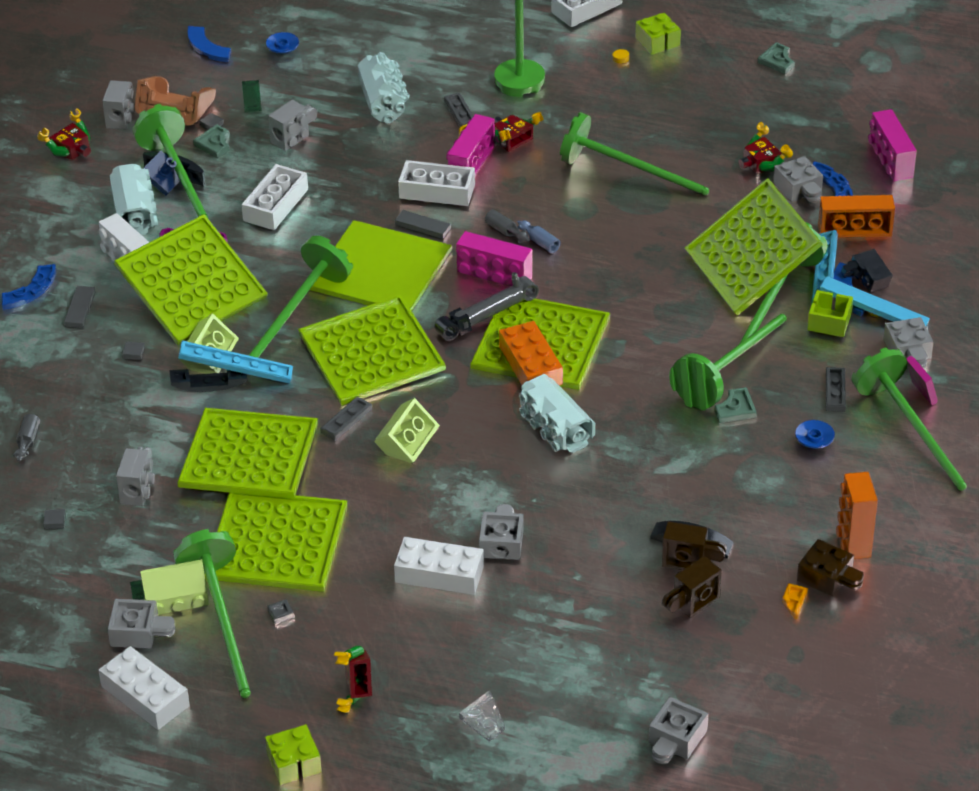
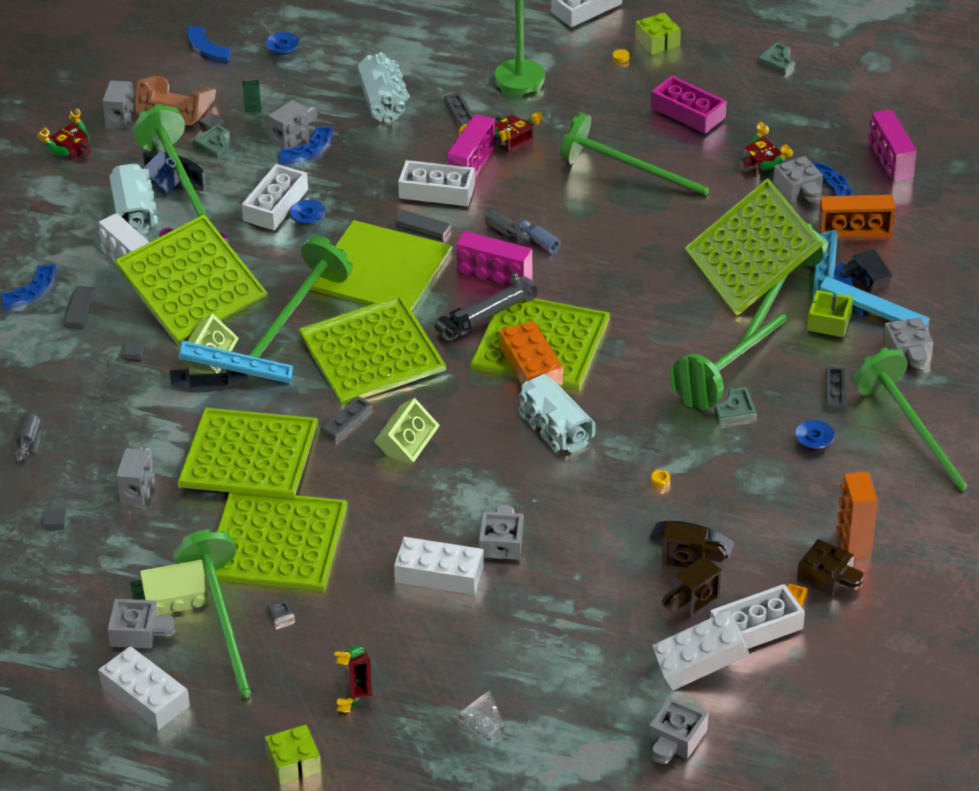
(307, 211): none -> blue dish
(316, 144): none -> blue tile
(660, 479): none -> yellow tile
(688, 104): none -> dark pink brick
(700, 650): none -> white brick
(765, 615): none -> white brick
(922, 380): dark pink tile -> none

